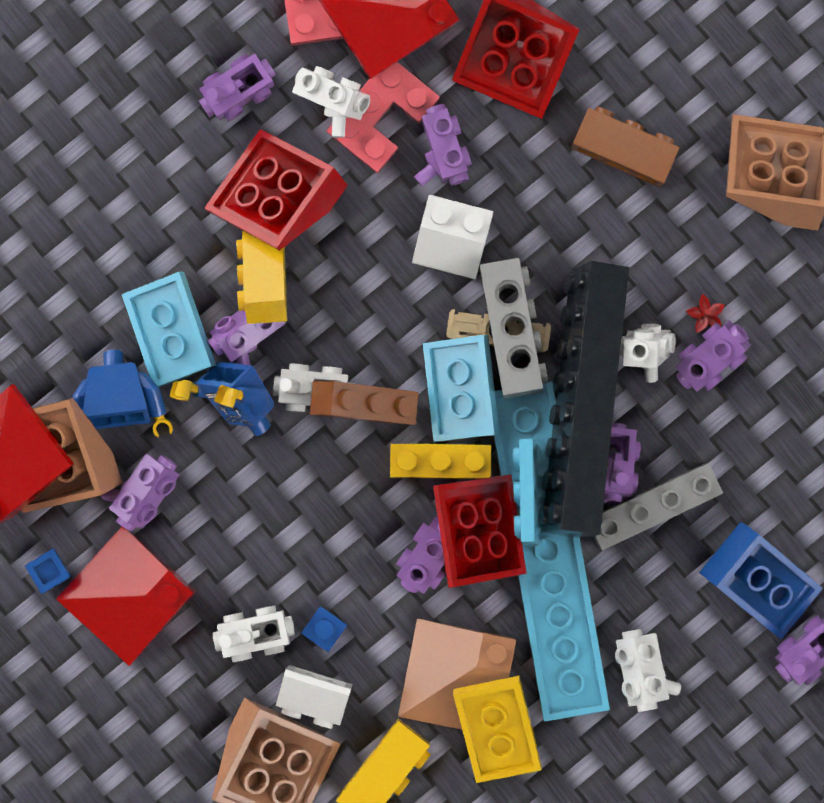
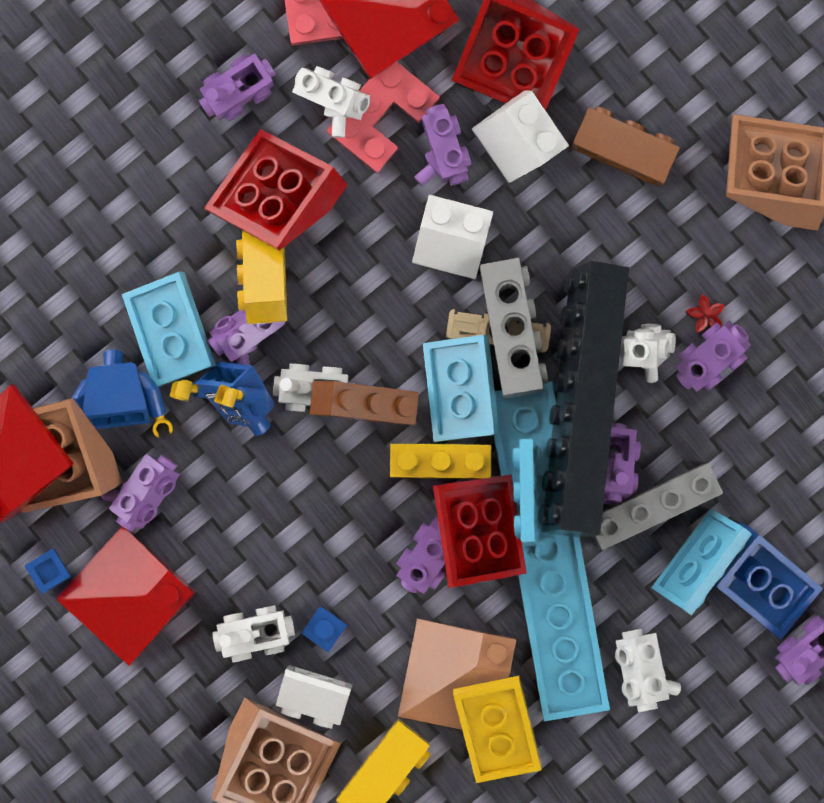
(520, 136): none -> white slope
(701, 561): none -> medium azure plate

